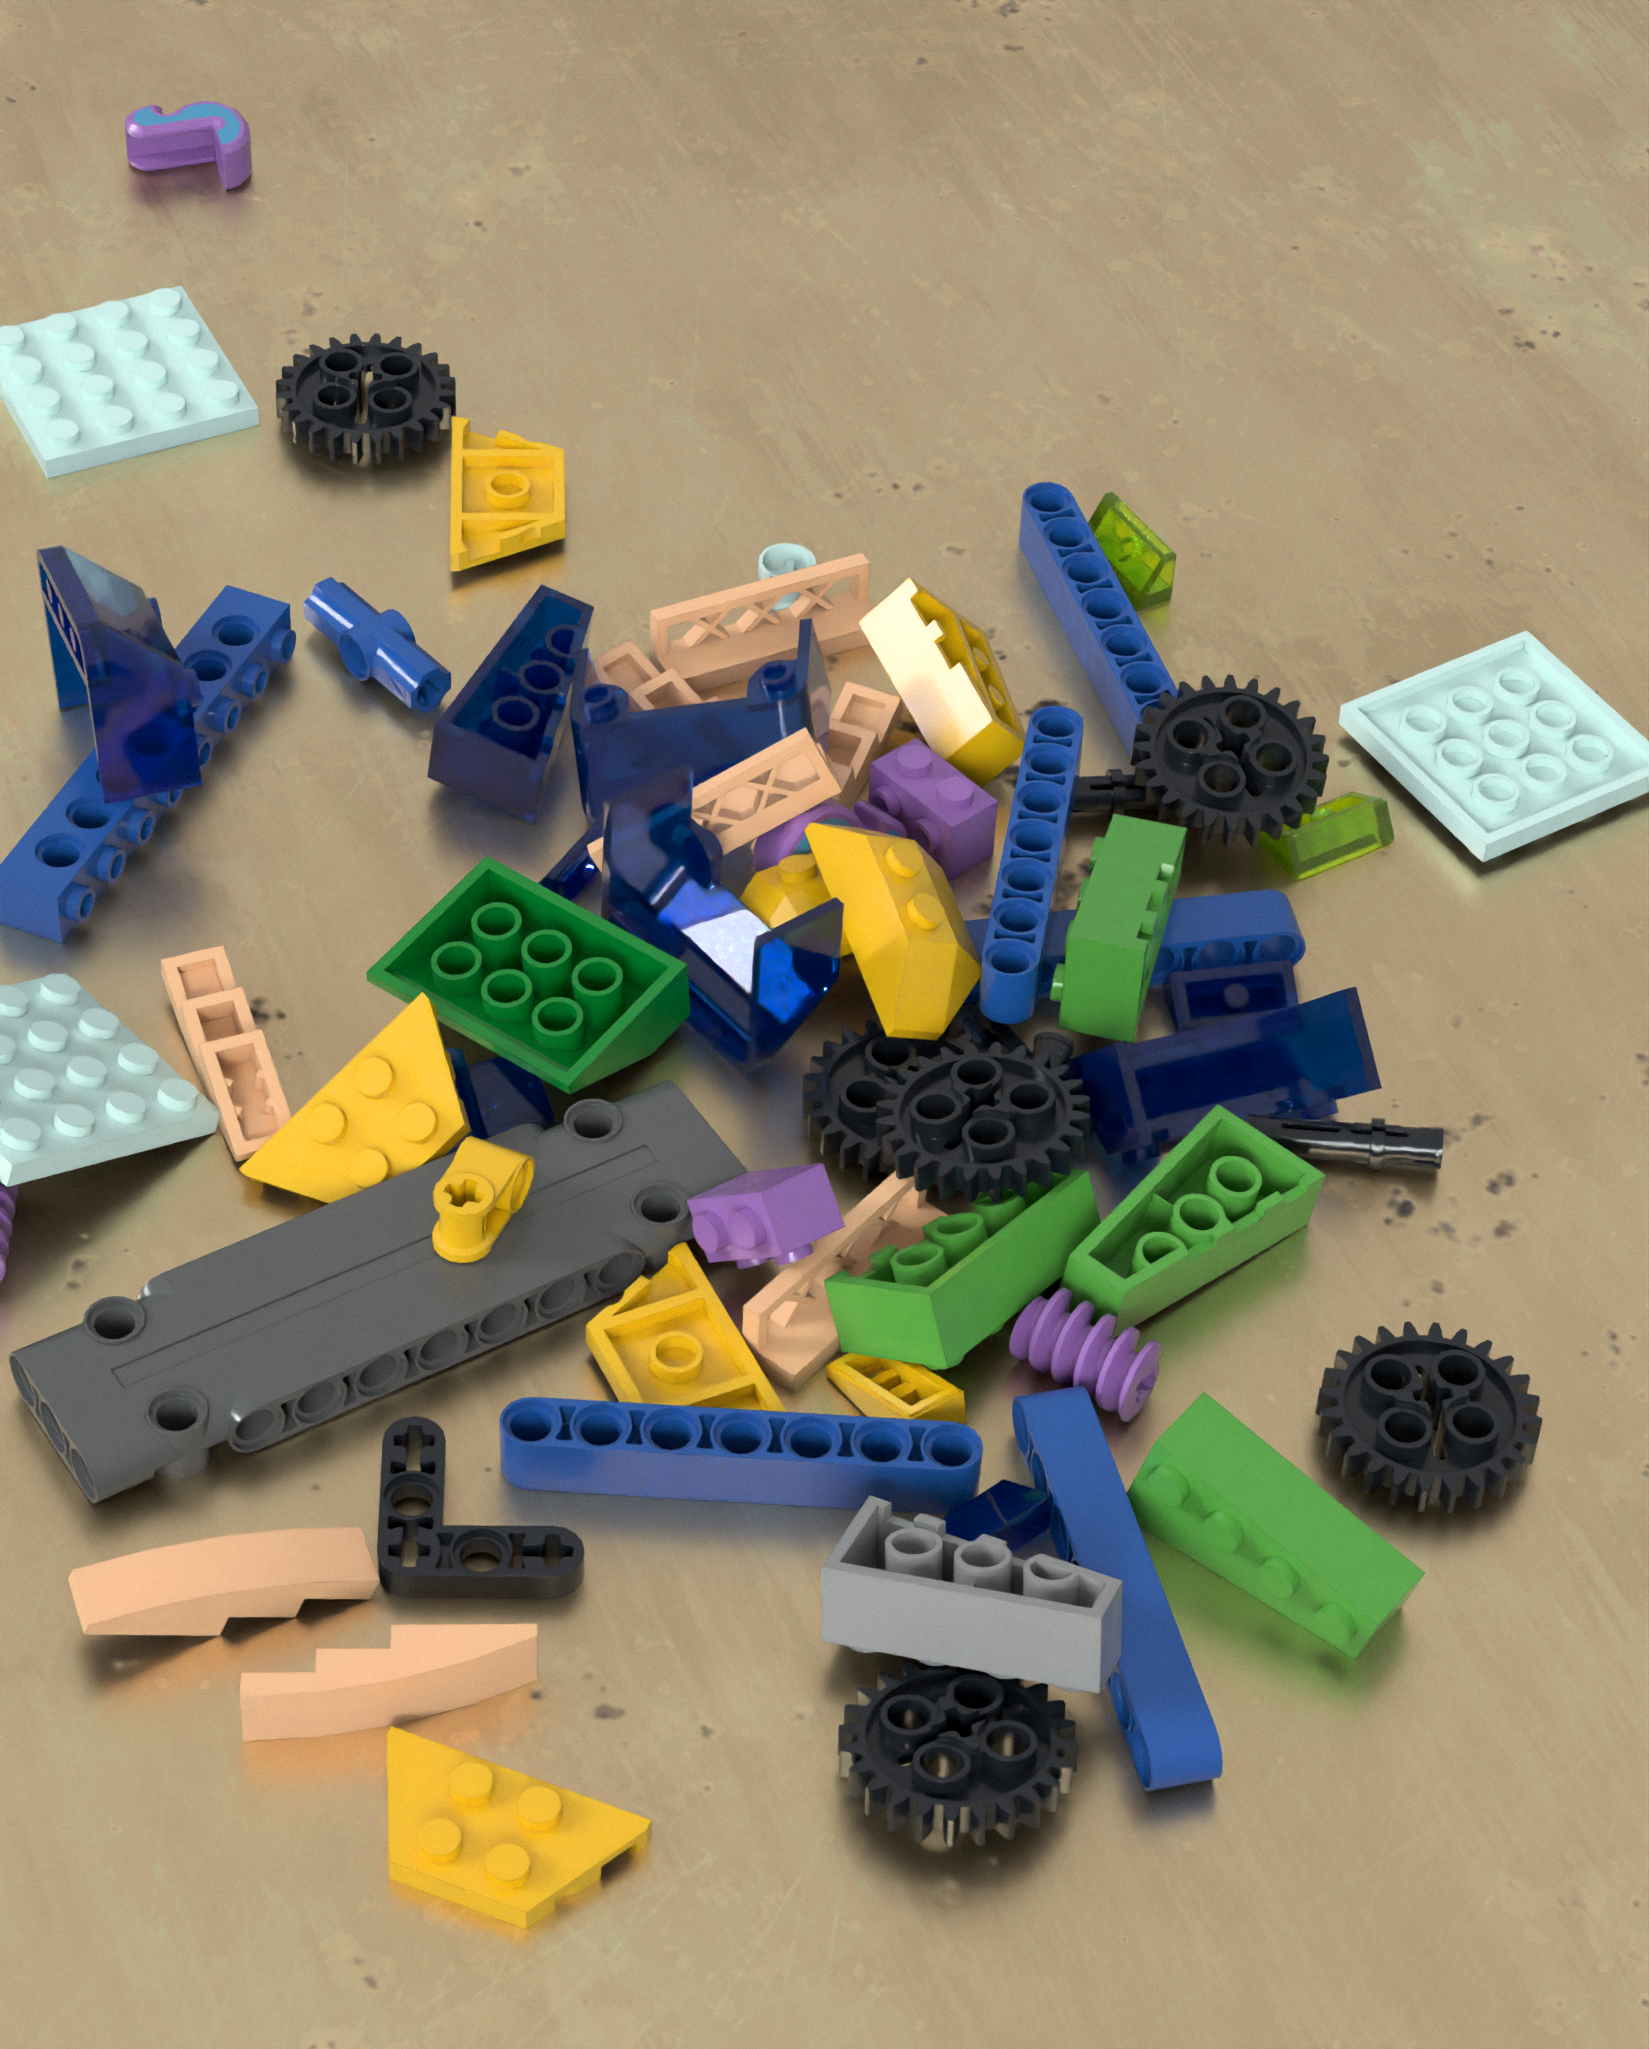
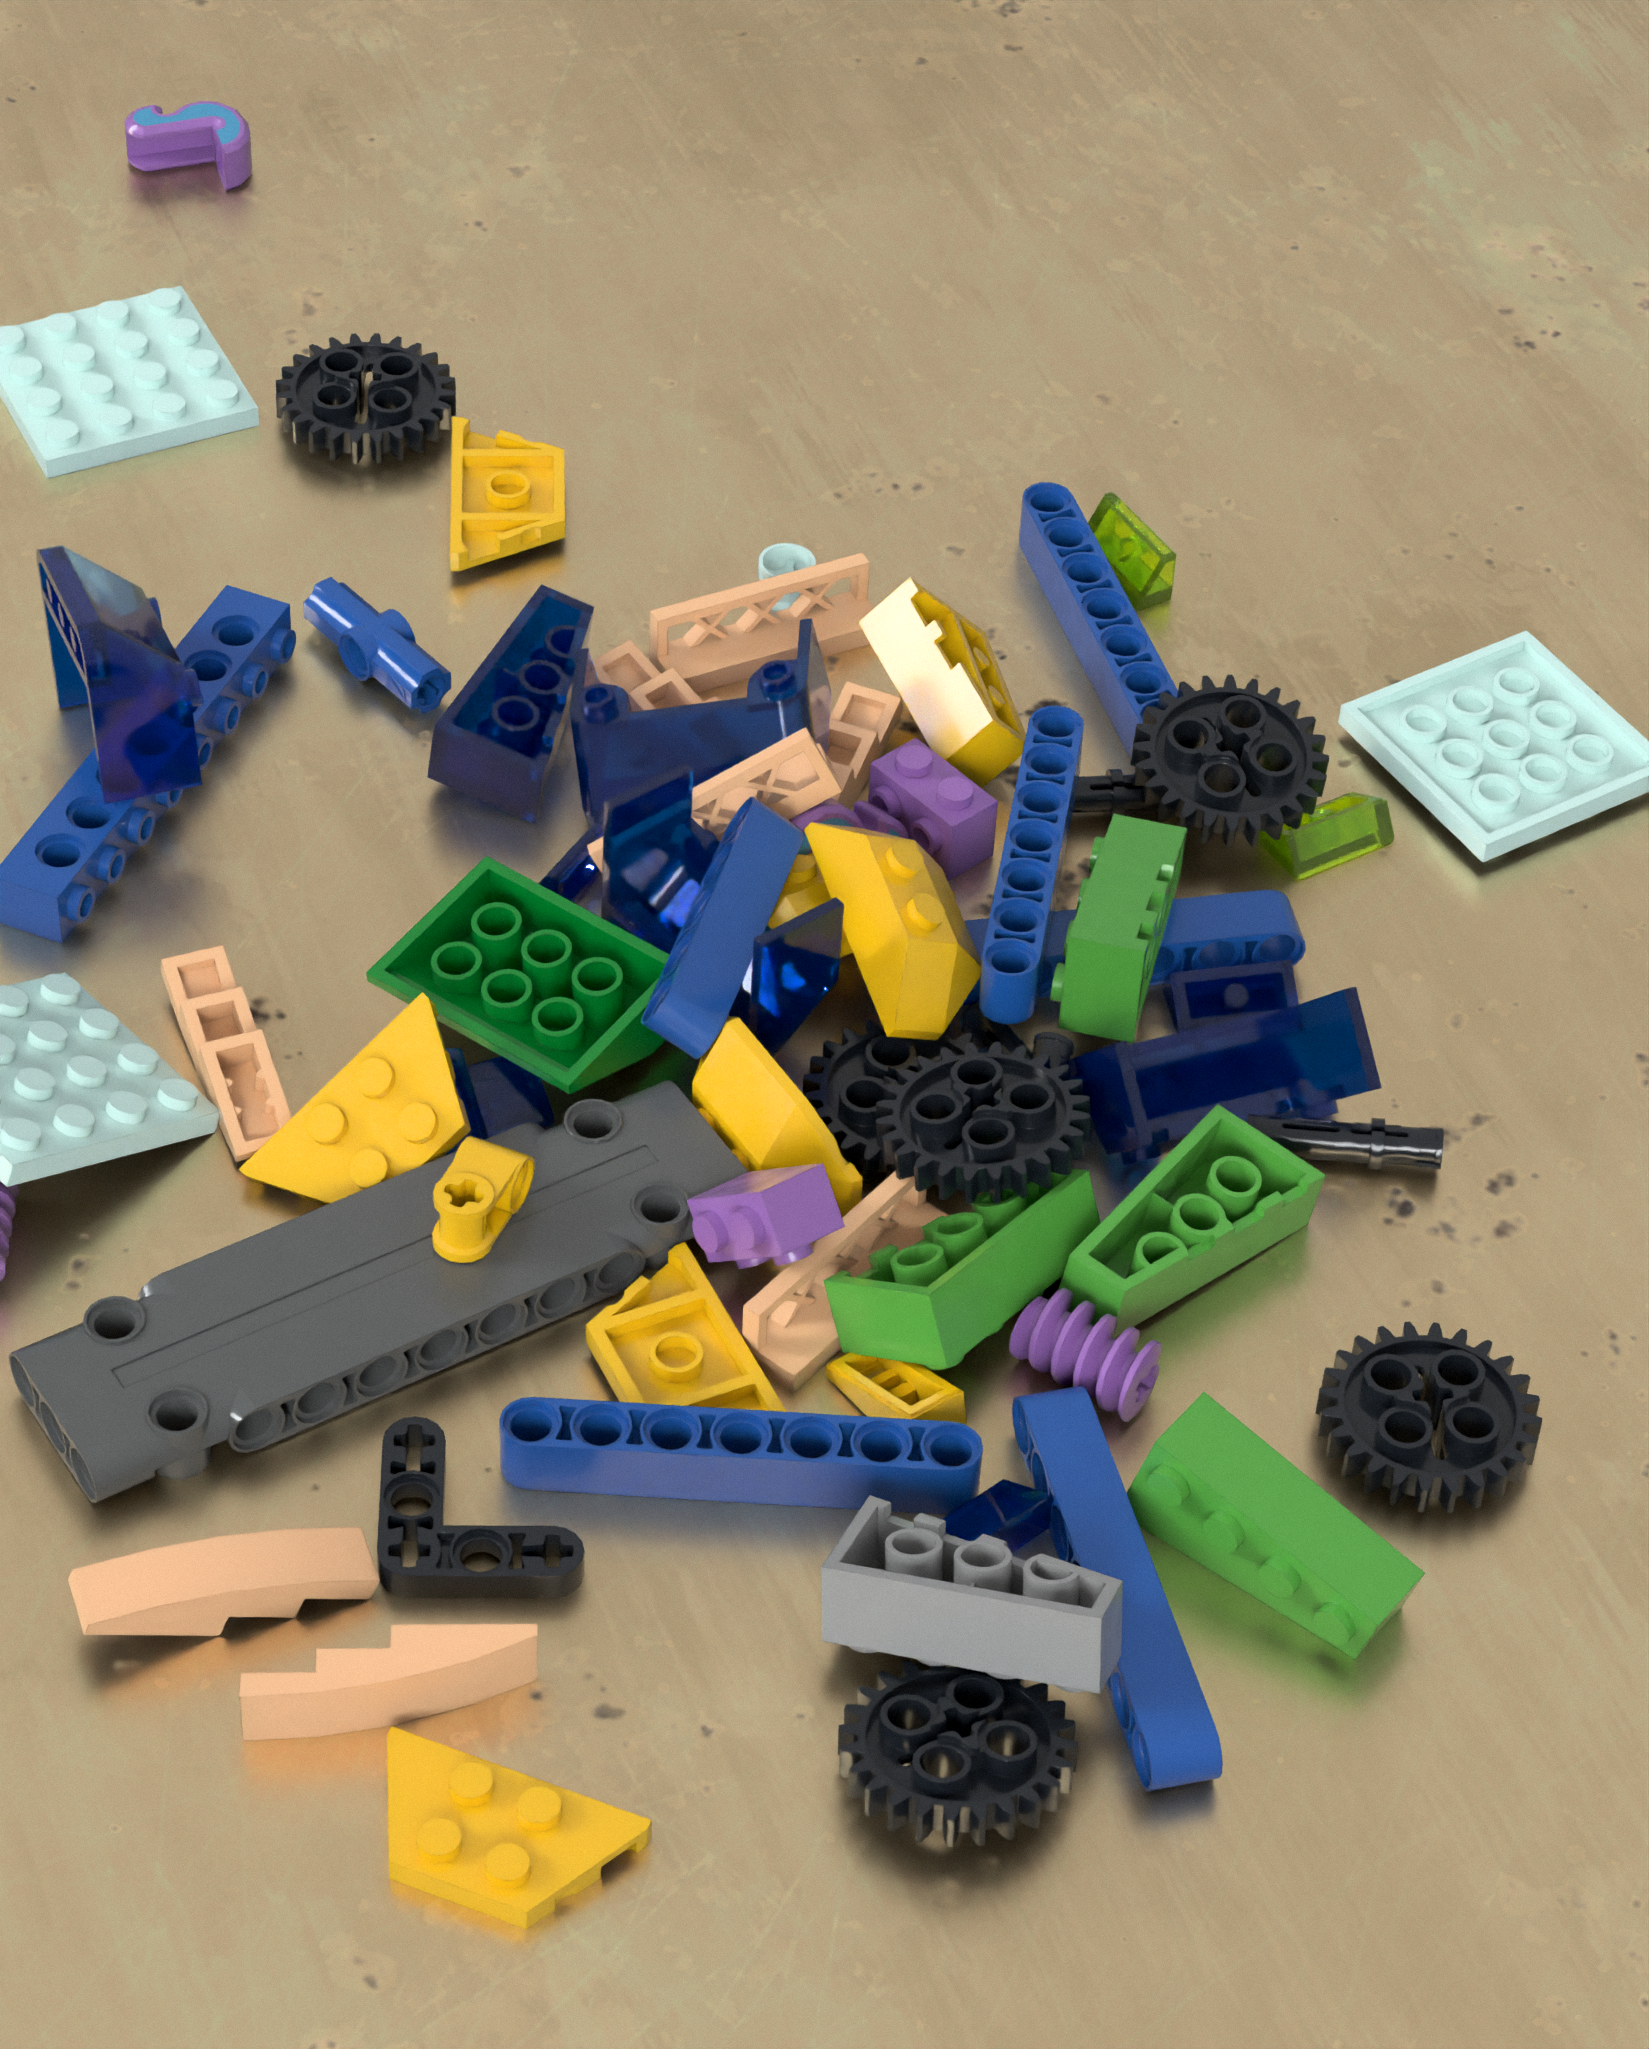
(721, 927): none -> blue beam
(765, 1113): none -> yellow wedge

